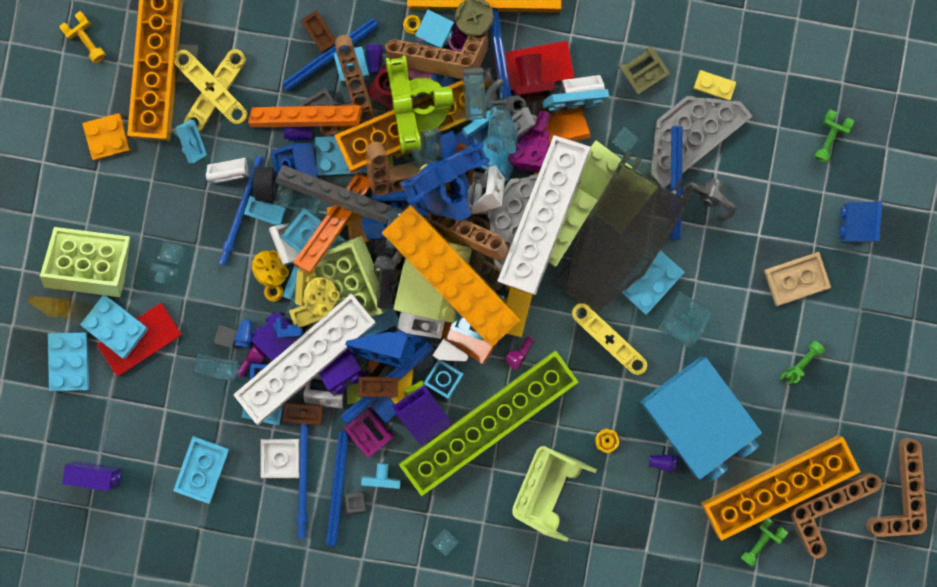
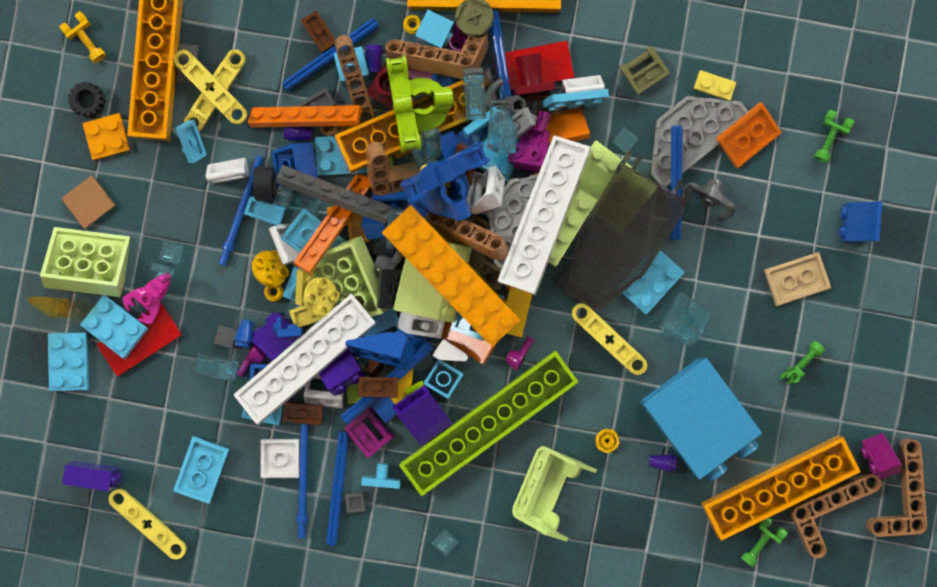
(75, 96): none -> black tyre
(88, 202): none -> medium nougat tile
(137, 513): none -> light yellow piece
(149, 297): none -> dark pink animal
(748, 135): none -> orange tile
(880, 456): none -> magenta brick

